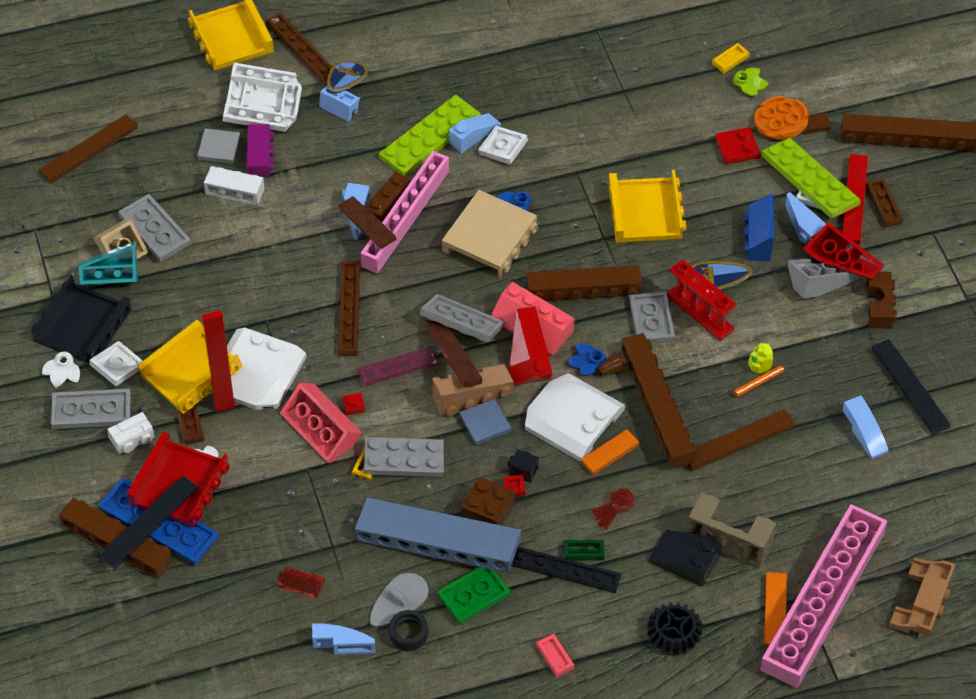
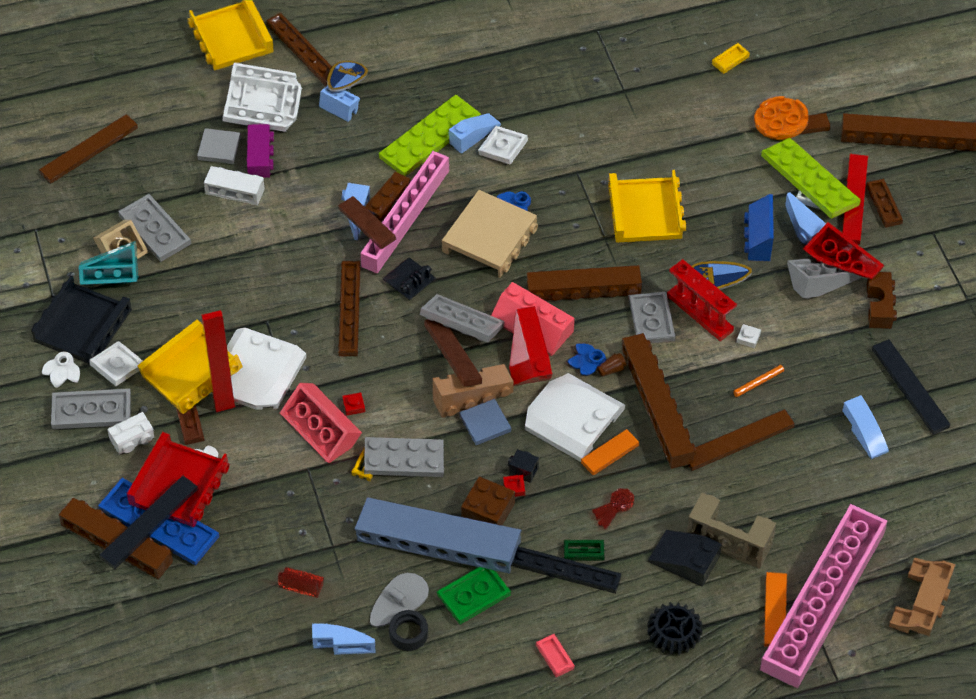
(396, 366): clear pink tile -> none
(410, 278): none -> black hinge
(737, 145): red plate -> none
(748, 336): none -> white plate
(750, 81): lime plate -> none
(761, 358): neon yellow rock -> none

